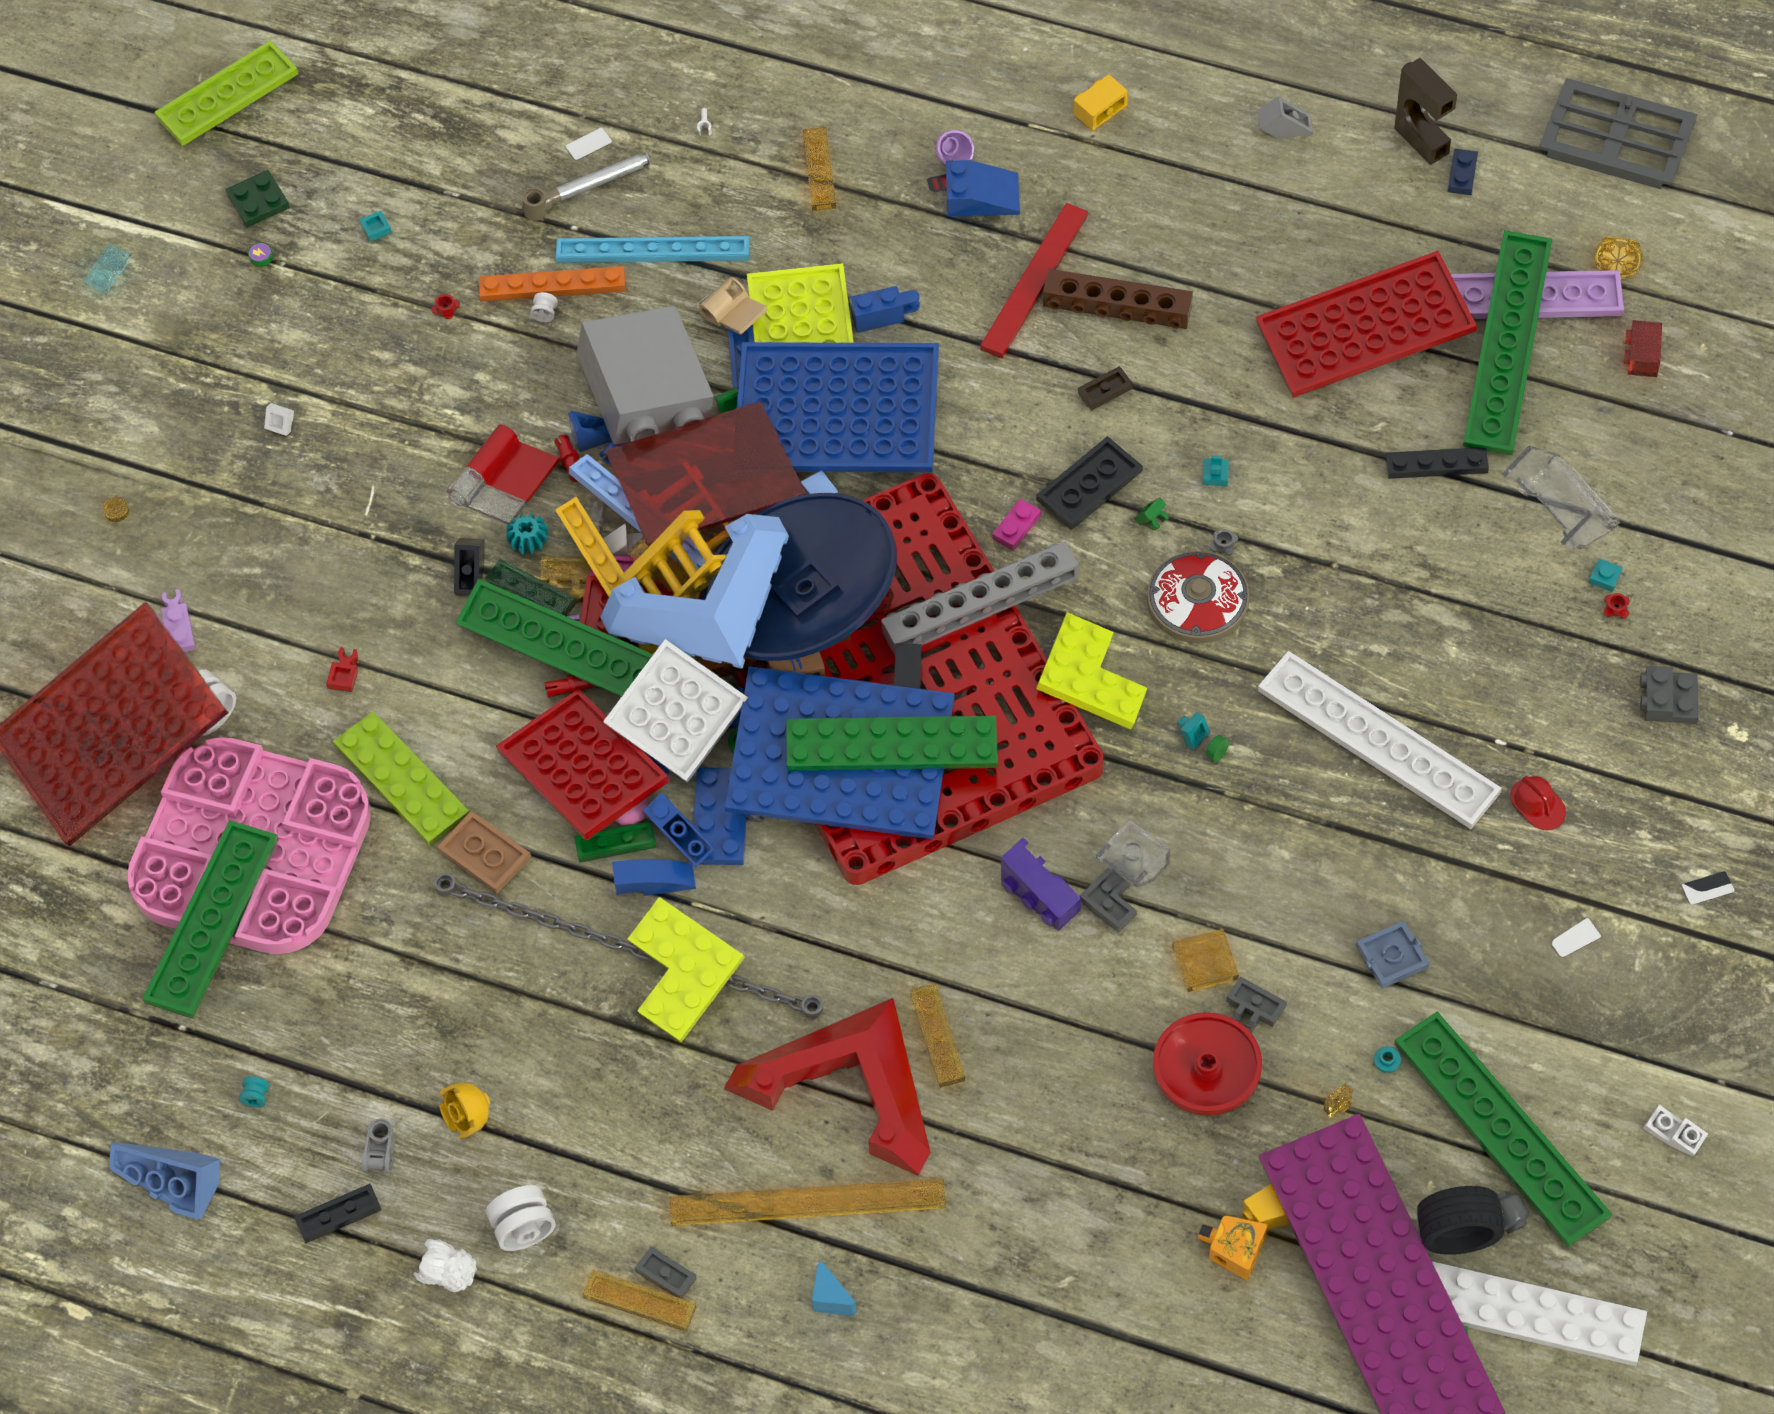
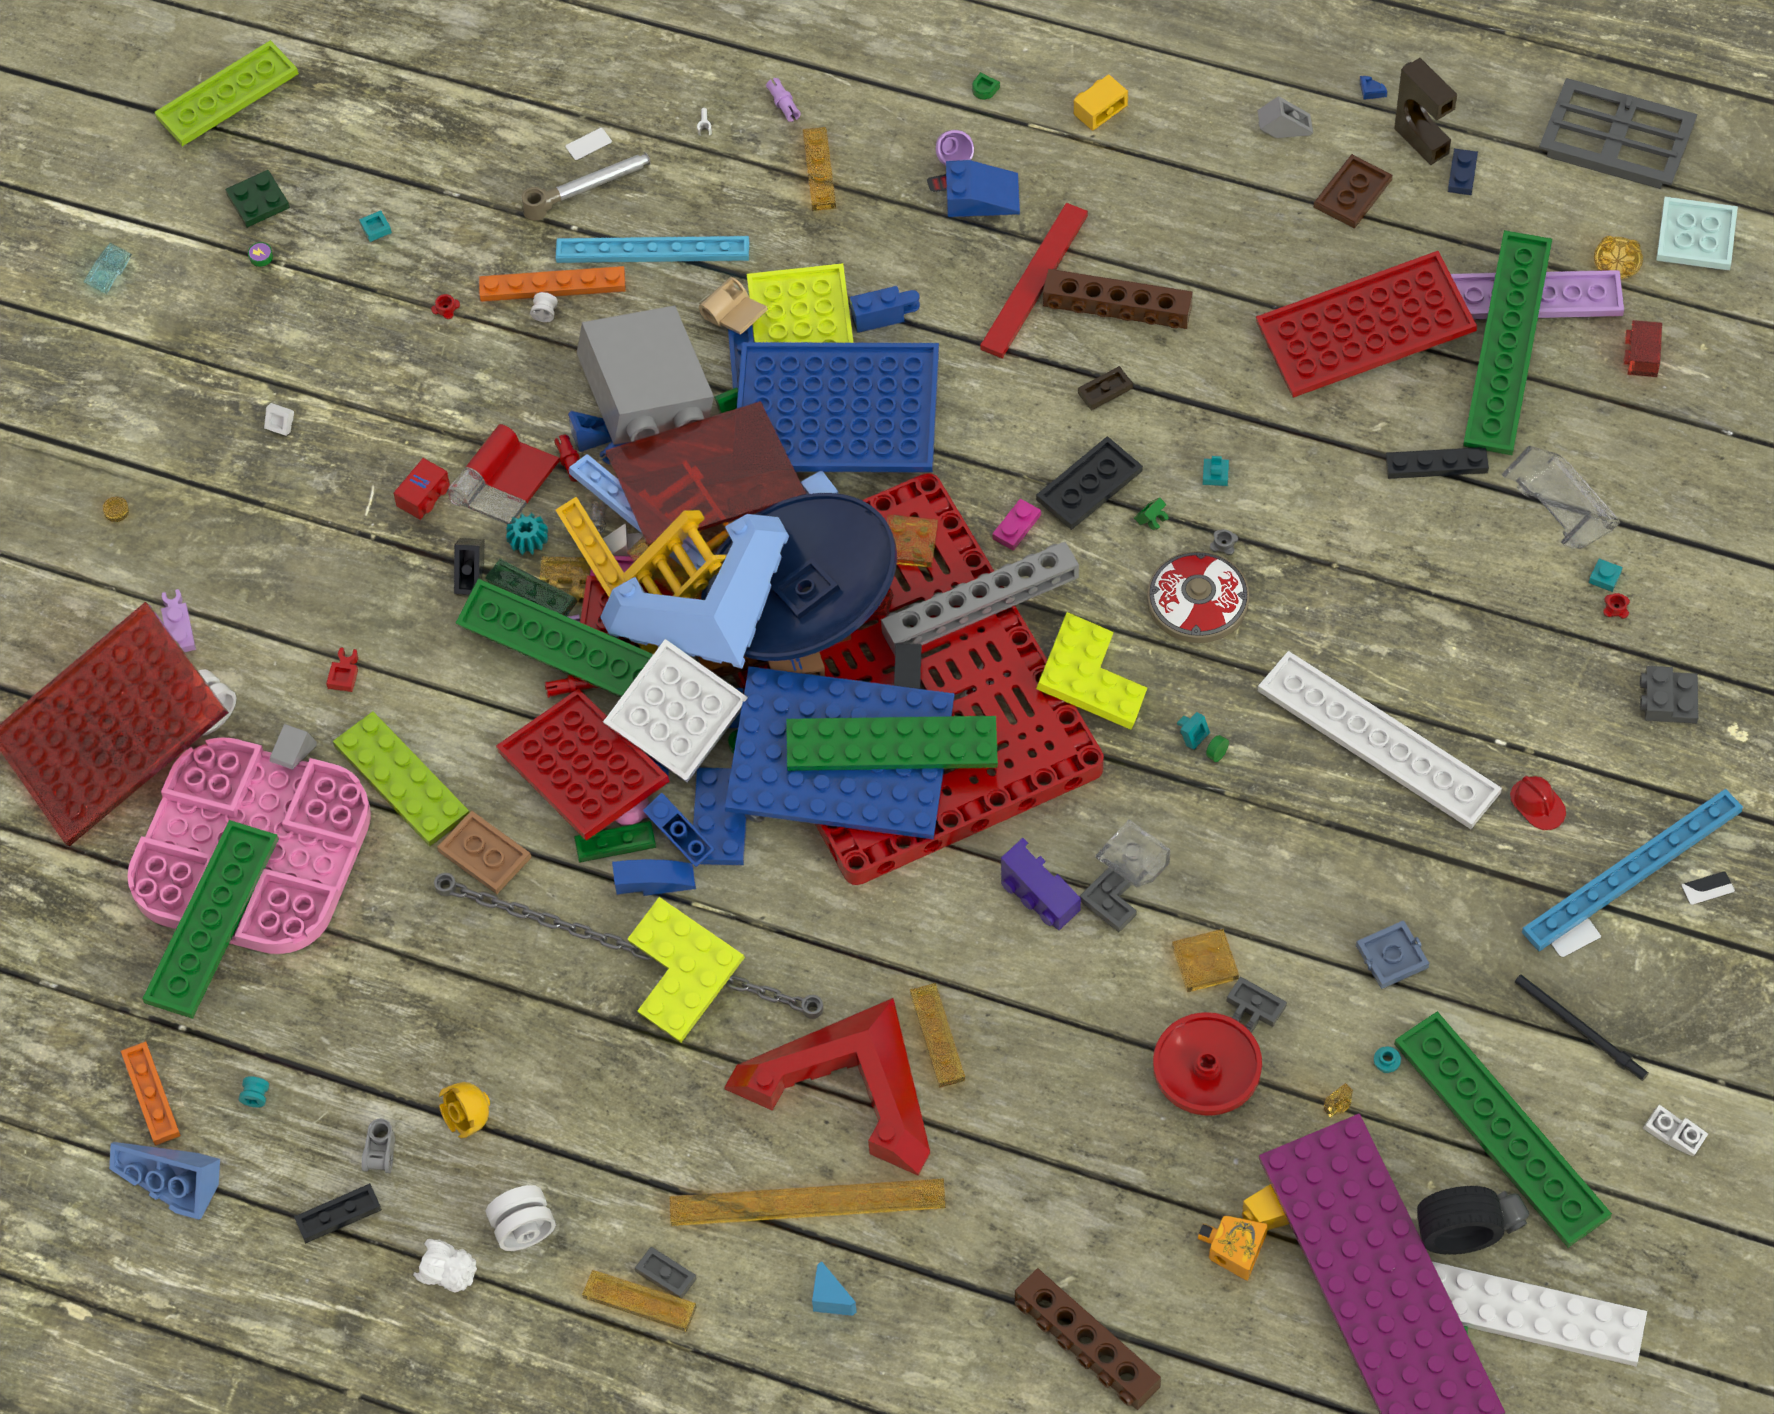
(150, 1093): none -> orange plate
(292, 747): none -> light grey slope
(422, 488): none -> red brick
(783, 99): none -> lavender pin
(914, 539): none -> clear yellow plate
(984, 86): none -> green tile
(1041, 1288): none -> reddish brown brick
(1353, 191): none -> reddish brown tile
(1372, 89): none -> blue tile
(1622, 1058): none -> black bar
(1632, 870): none -> dark azure plate
(1697, 233): none -> light aqua plate

